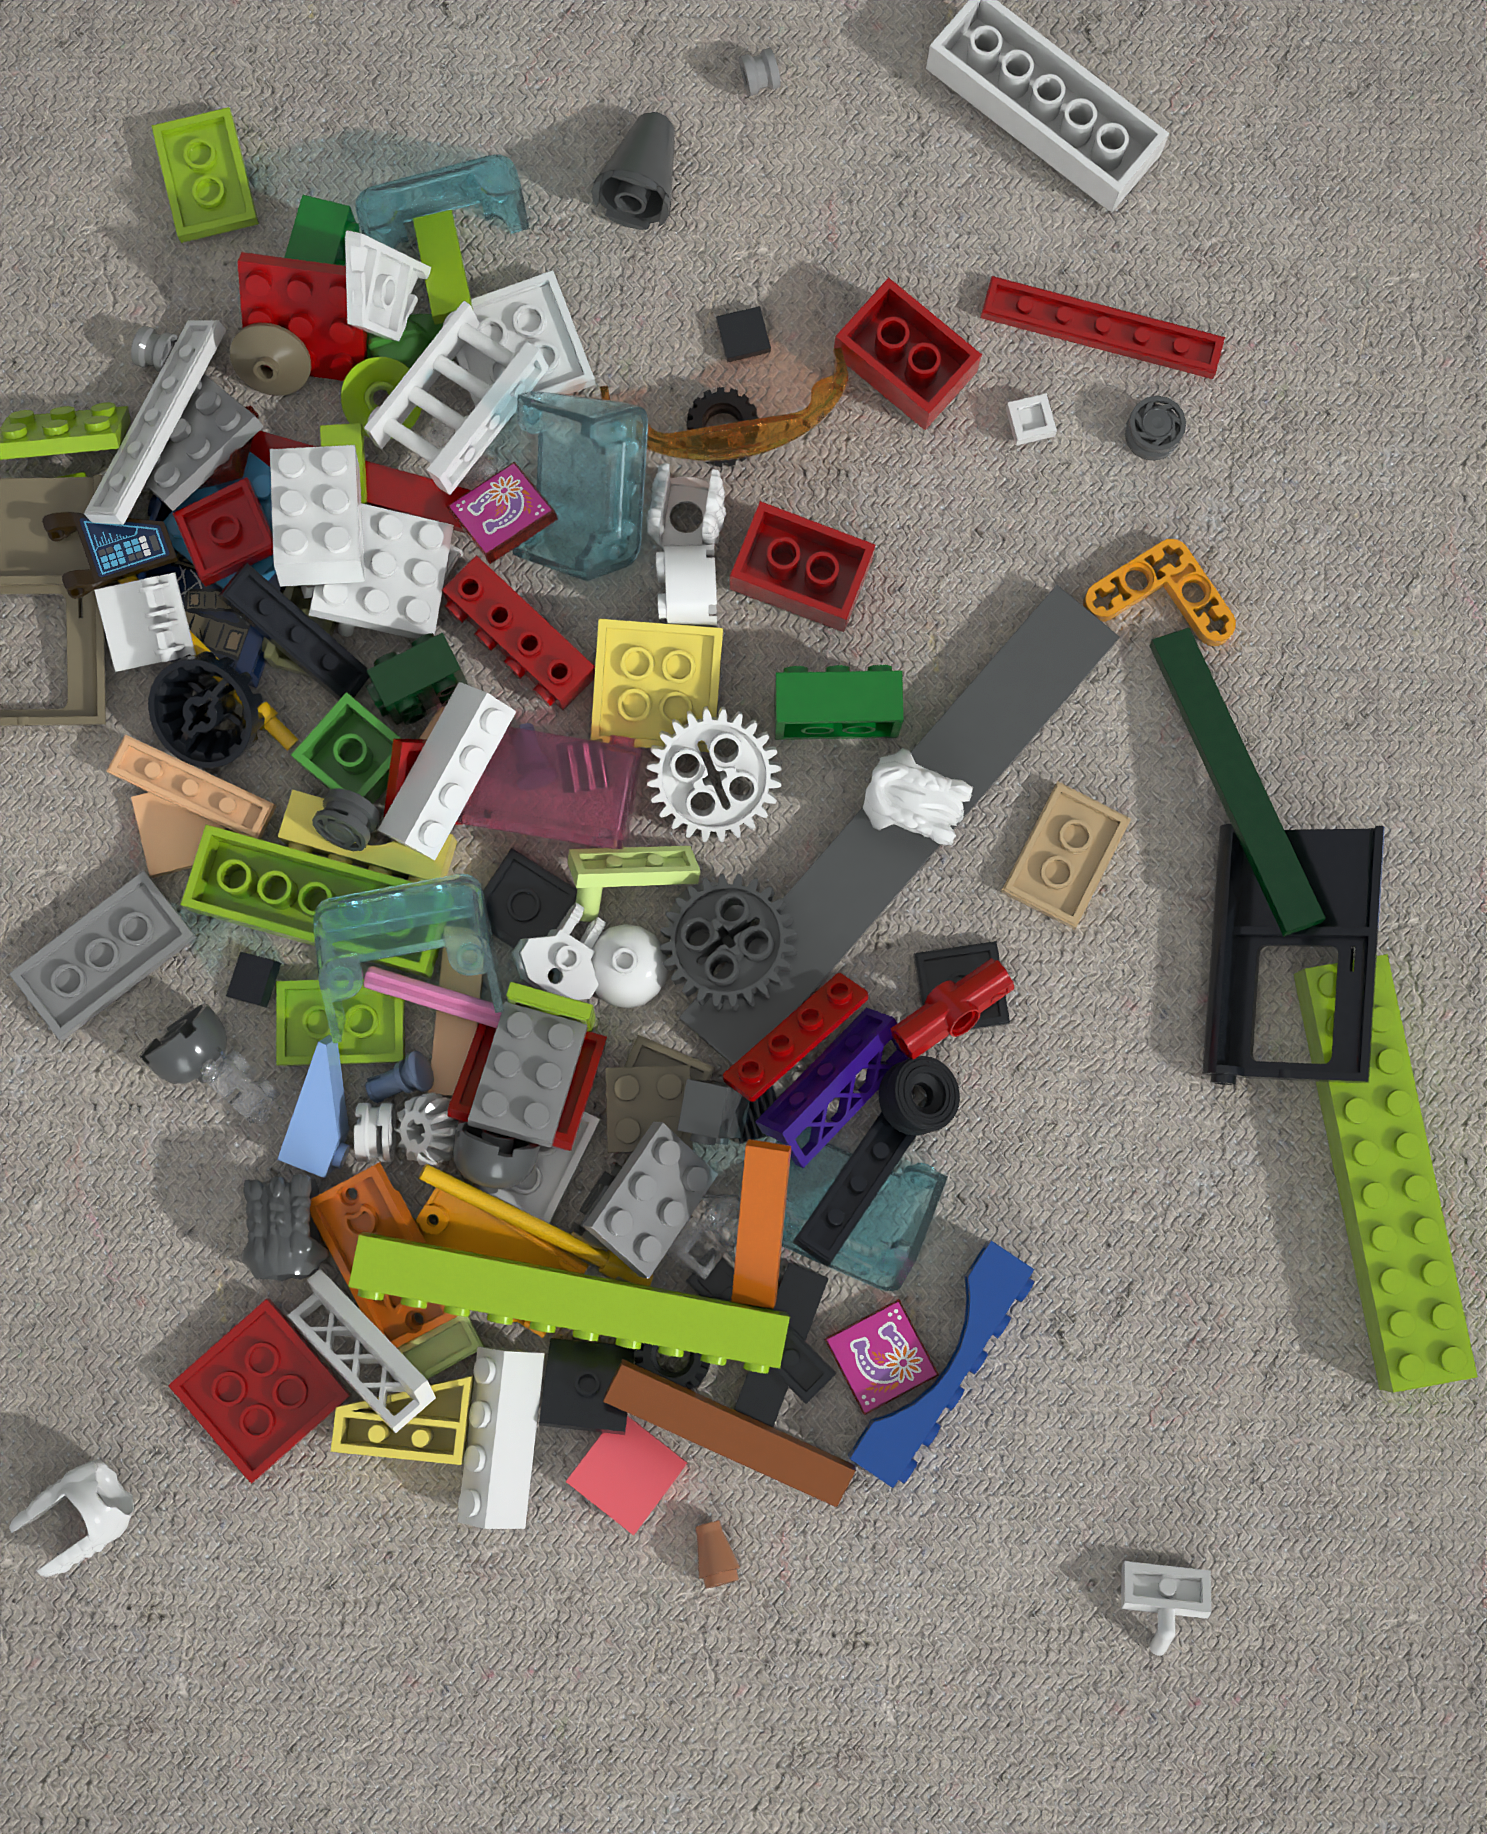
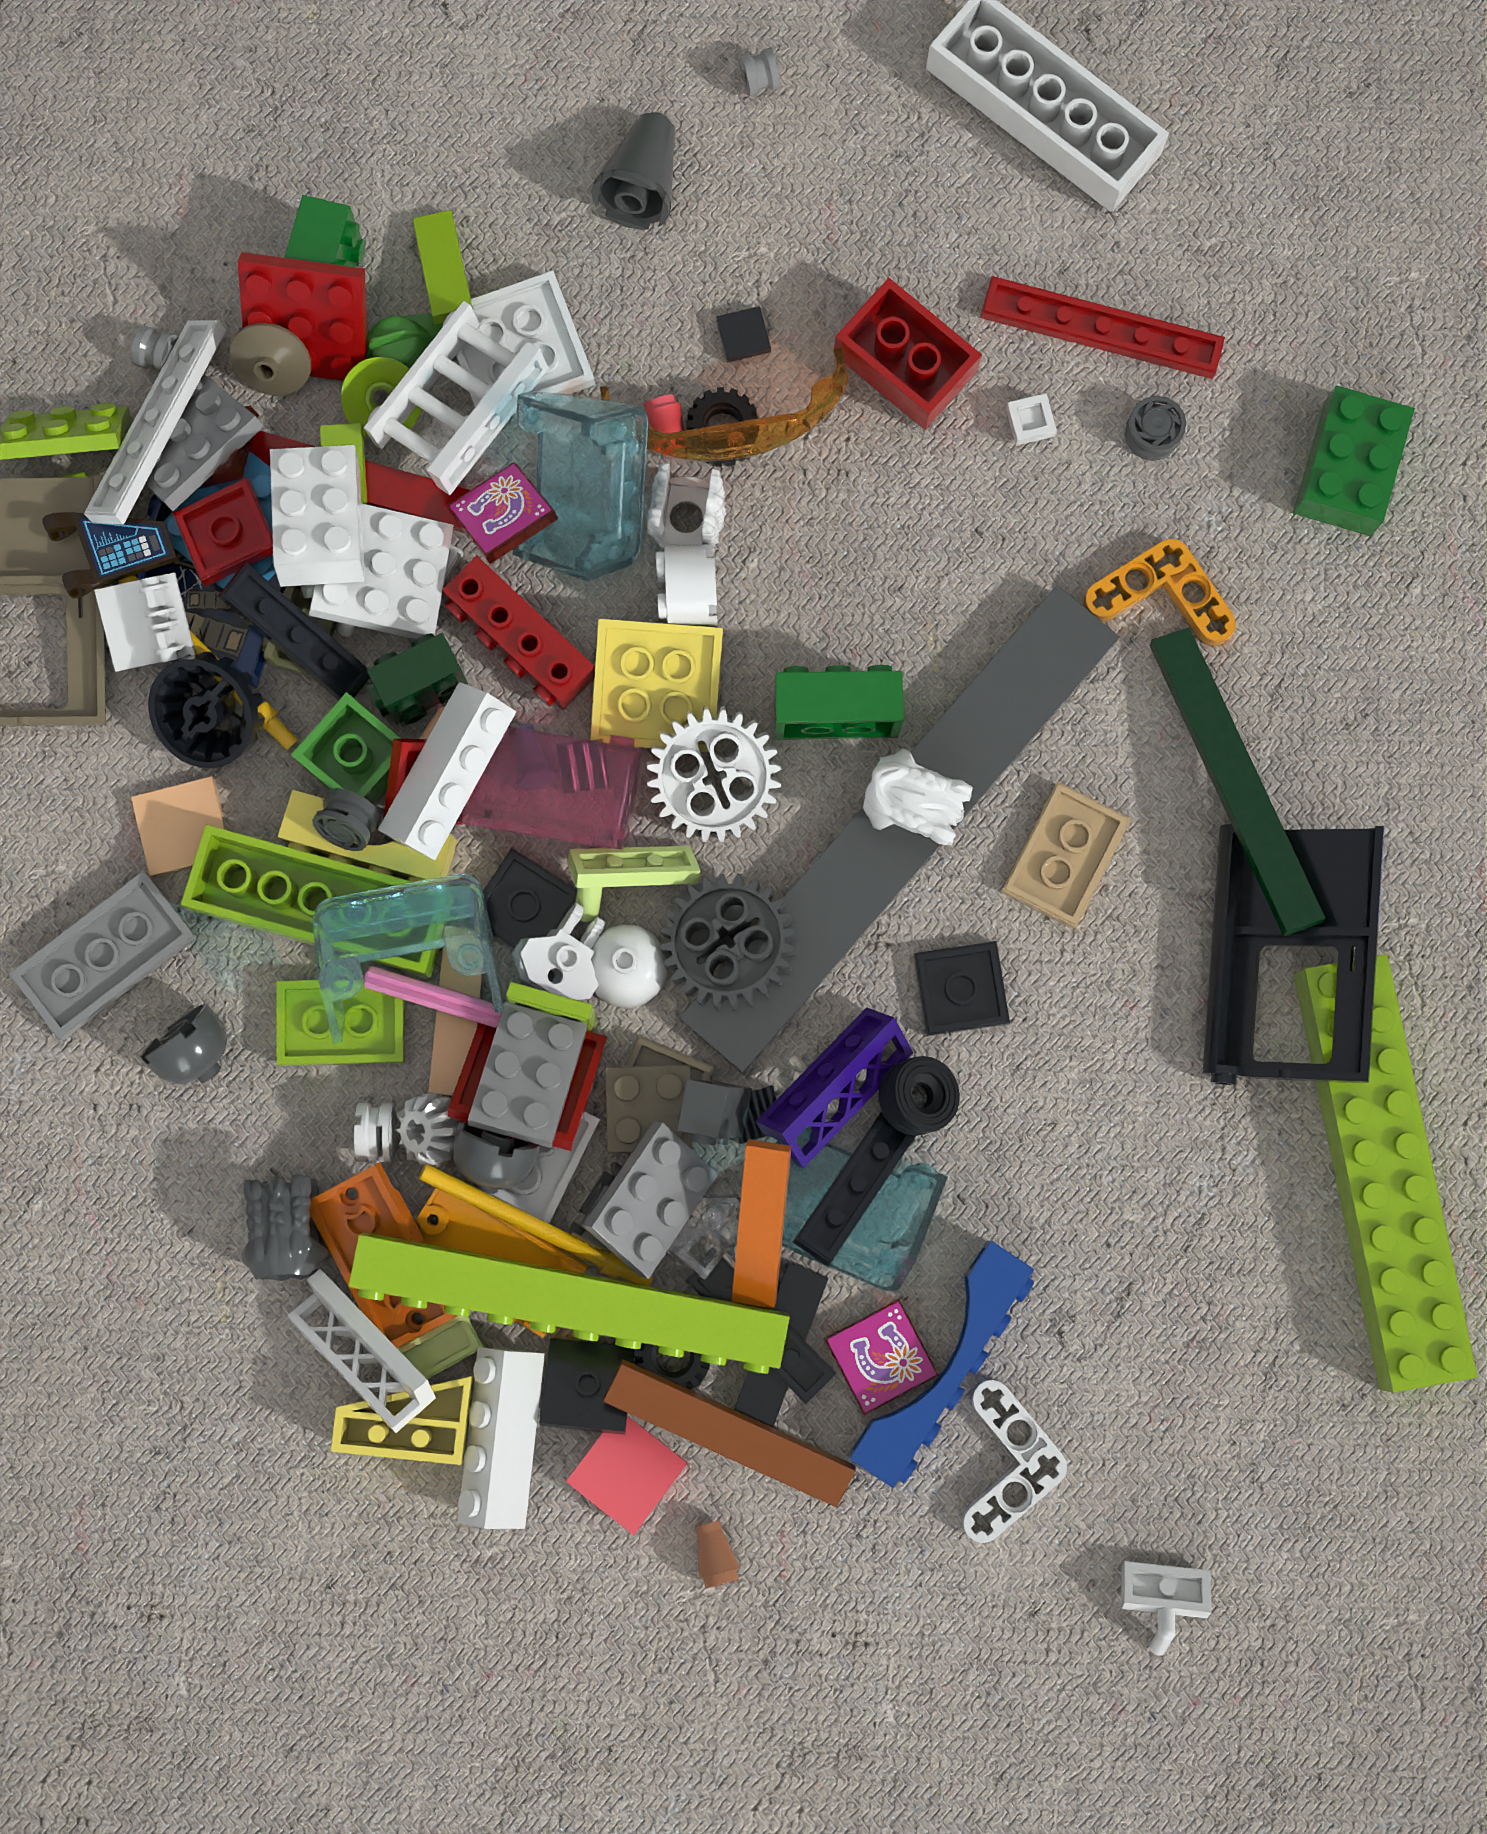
(103, 1519): white piece -> none
(191, 788): light nougat tile -> none
(205, 175): lime plate -> none
(232, 1073): clear hinge -> none
(253, 979): black piece -> none
(260, 1390): red plate -> none
(320, 1117): light blue slope -> none
(380, 286): white wing -> none
(406, 1076): sand blue pin -> none
(482, 180): clear light blue windscreen -> none
(664, 414): none -> coral cone
(795, 1037): red bracket -> none
(801, 566): red brick -> none
(952, 1008): red piece -> none
(1026, 1456): none -> white beam
(1353, 461): none -> green brick

